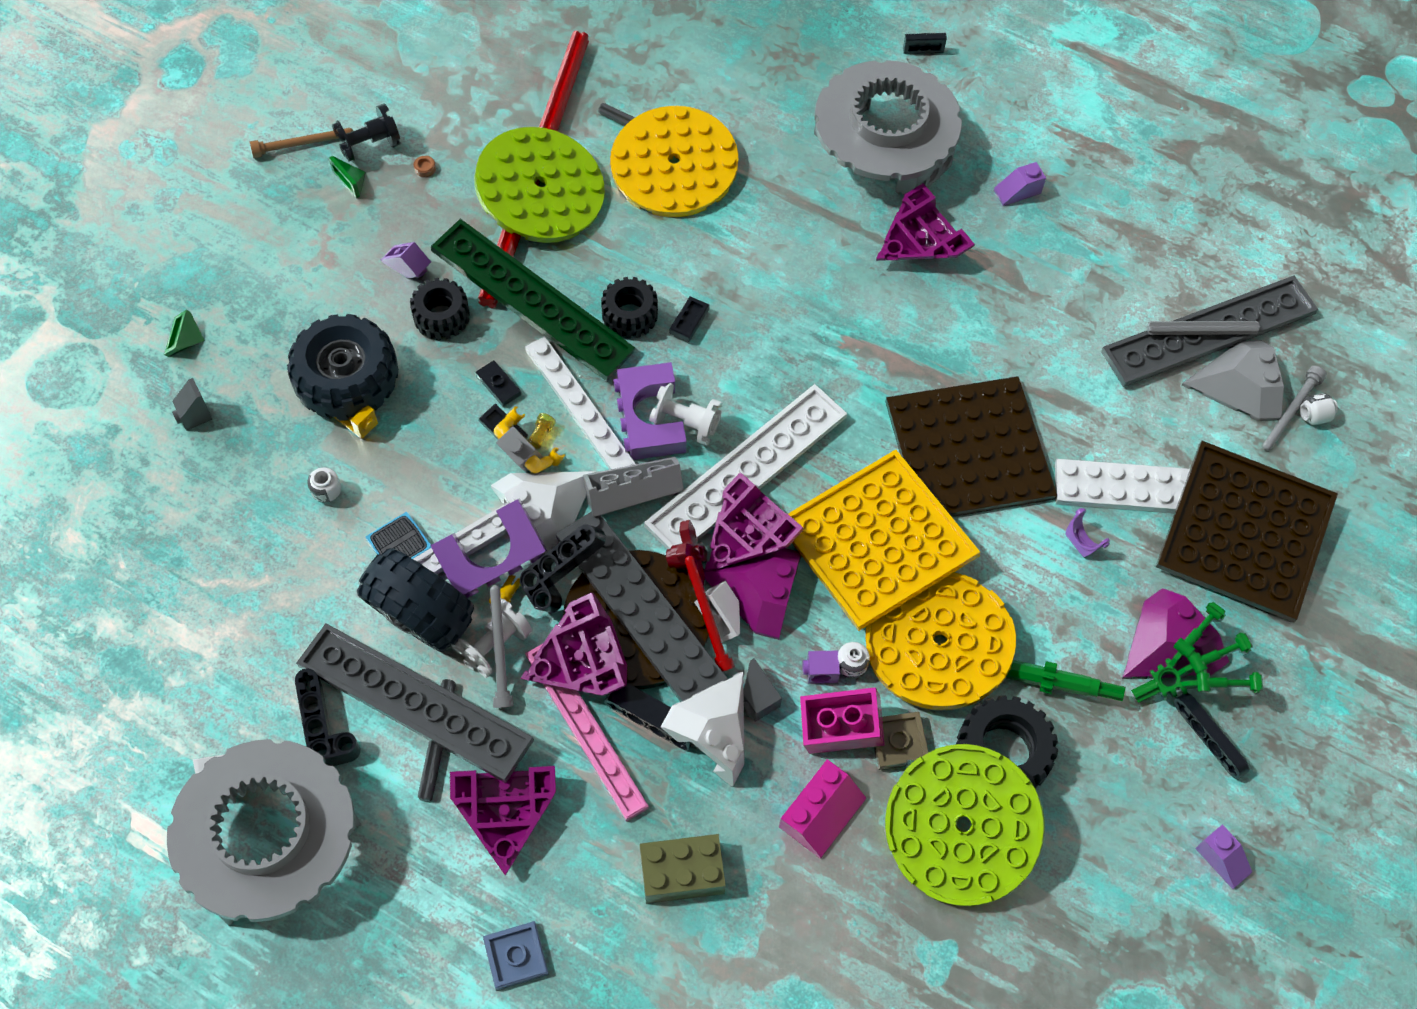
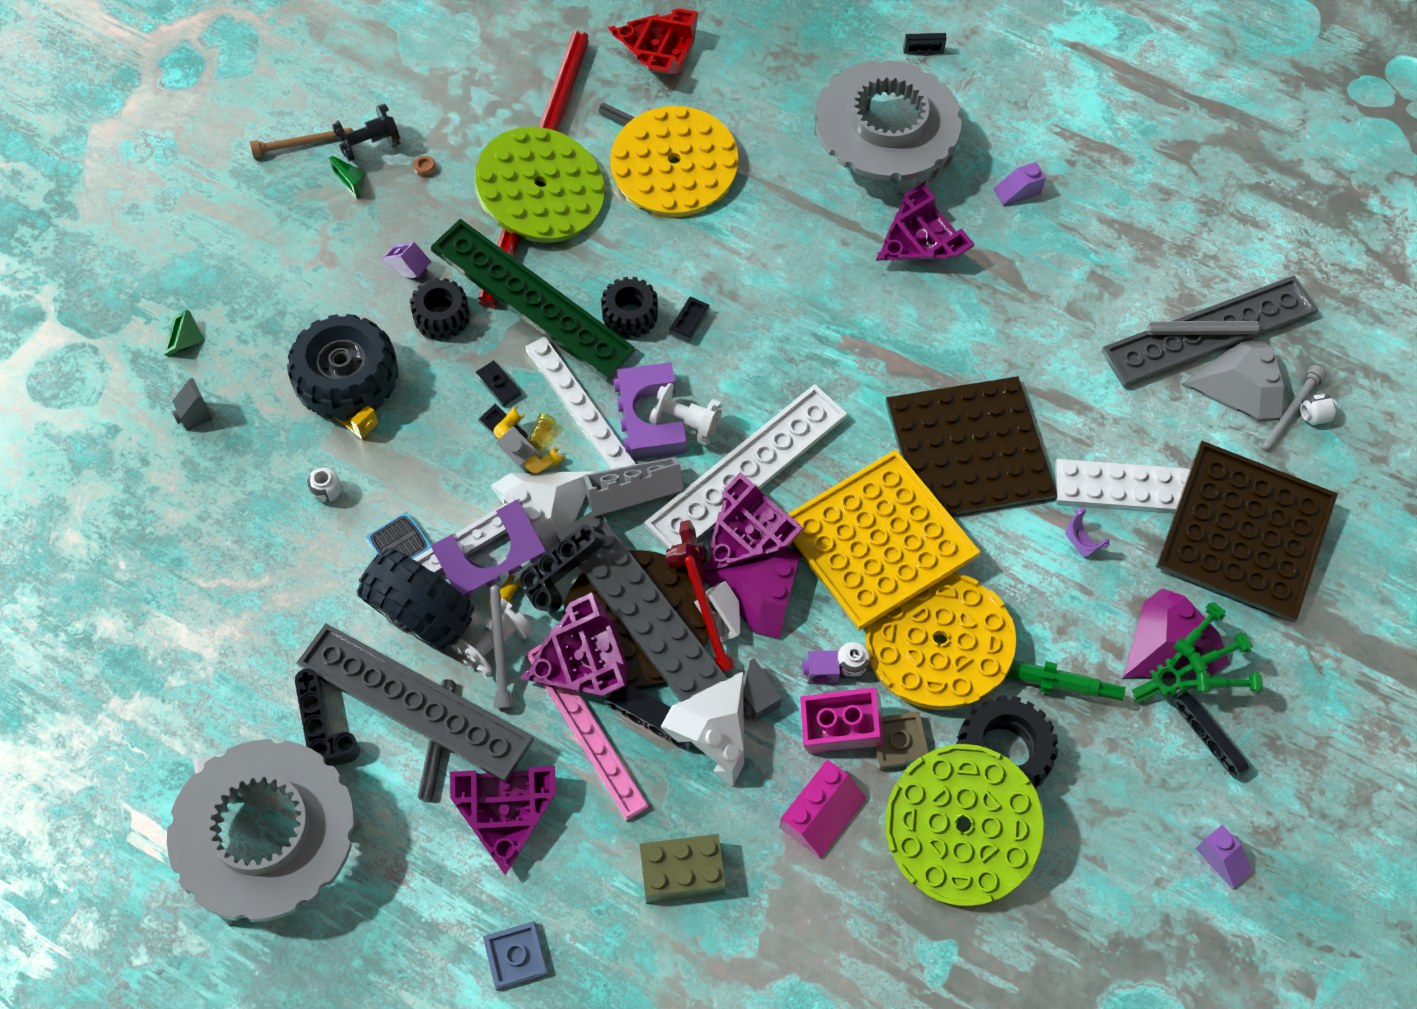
(660, 41): none -> red wedge

